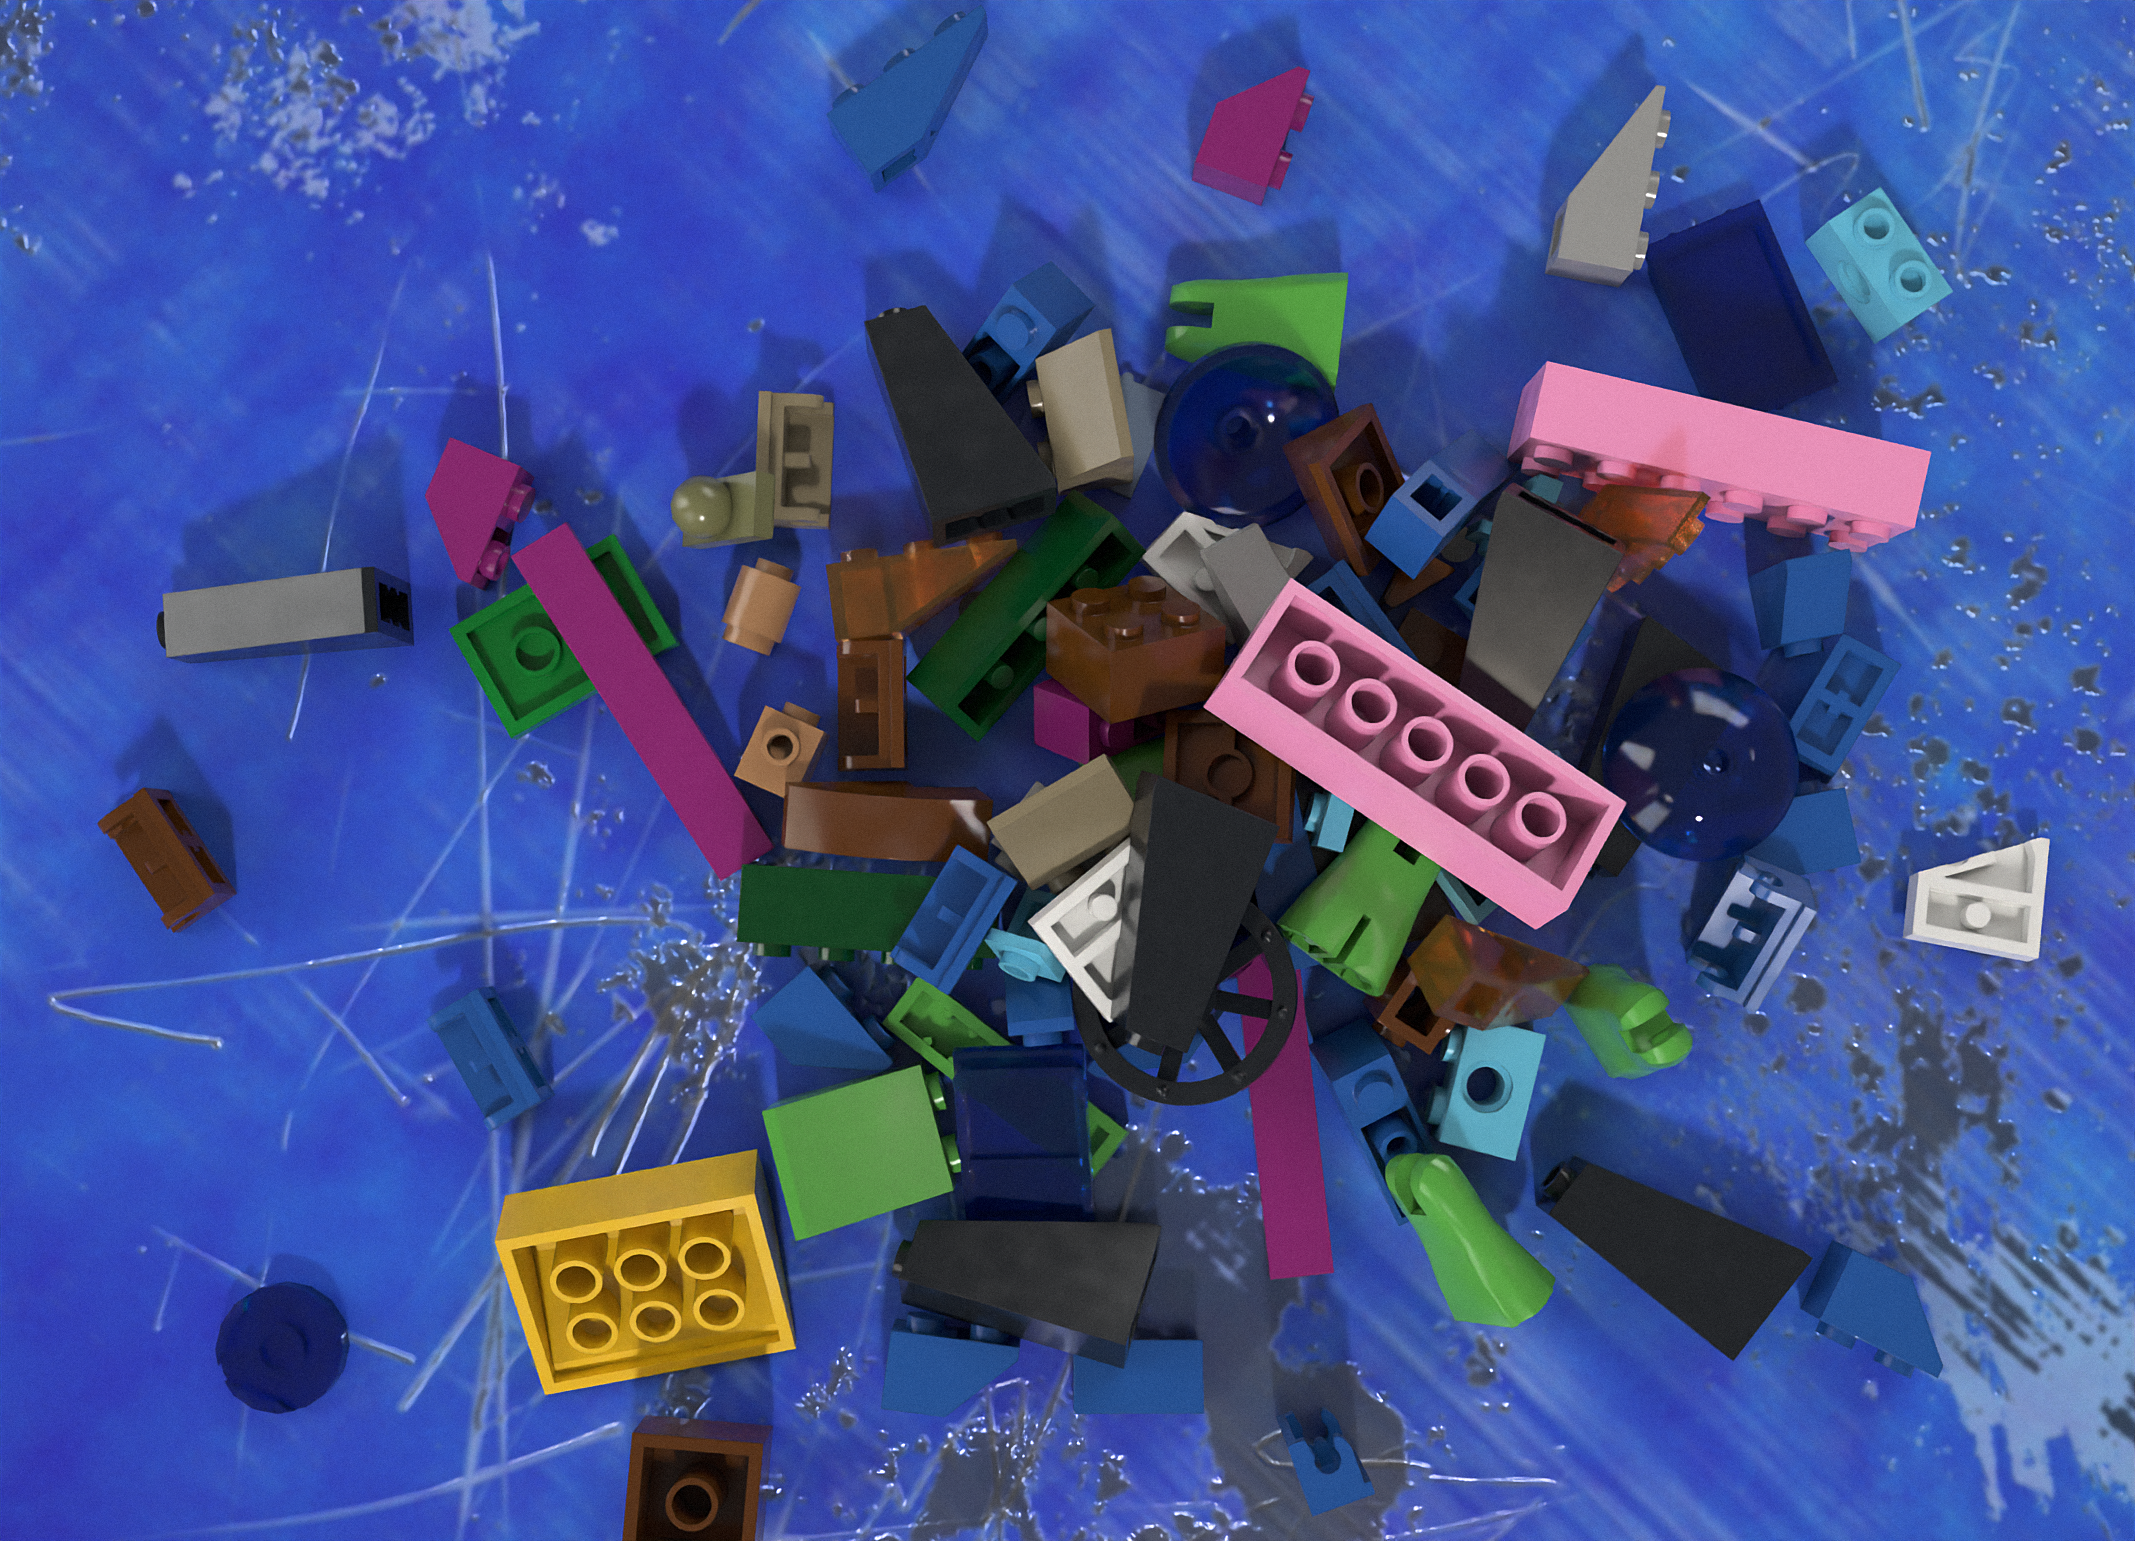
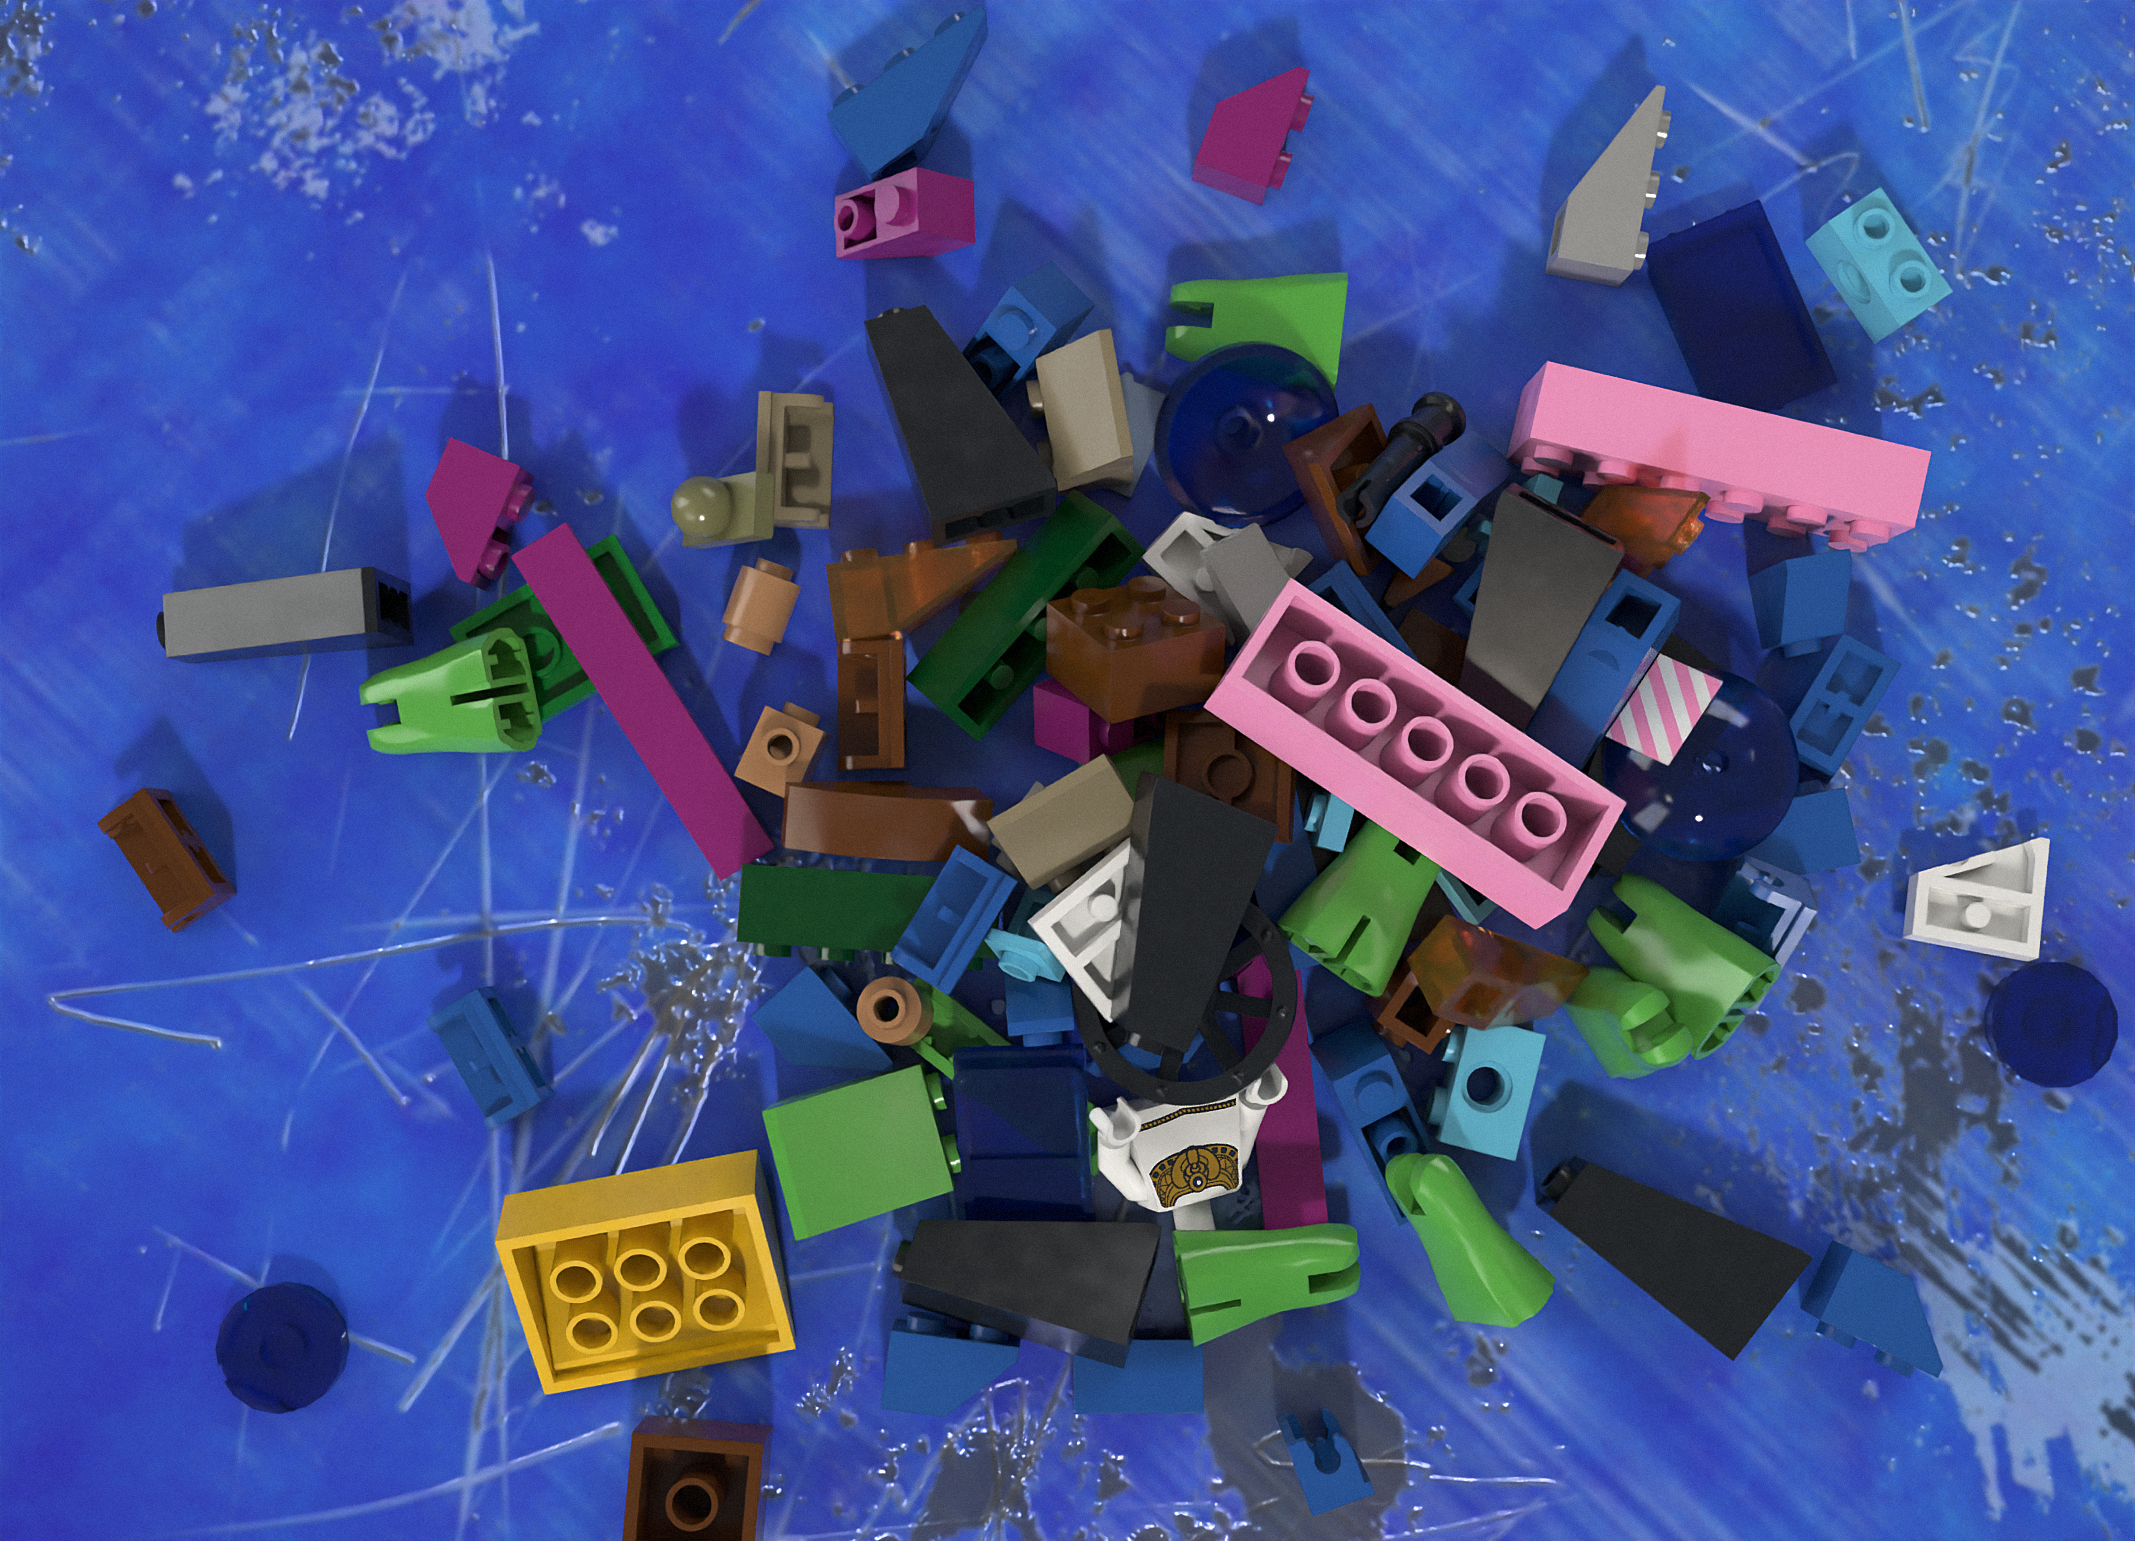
(459, 699): none -> bright green piece
(905, 217): none -> magenta slope
(914, 1013): none -> medium nougat brick
(1183, 1154): none -> white torso
(1253, 1274): none -> bright green piece
(1411, 442): none -> black pin
(1604, 667): none -> blue slope
(1664, 709): none -> sticker
(1688, 957): none -> bright green piece
(2051, 1024): none -> clear blue tile

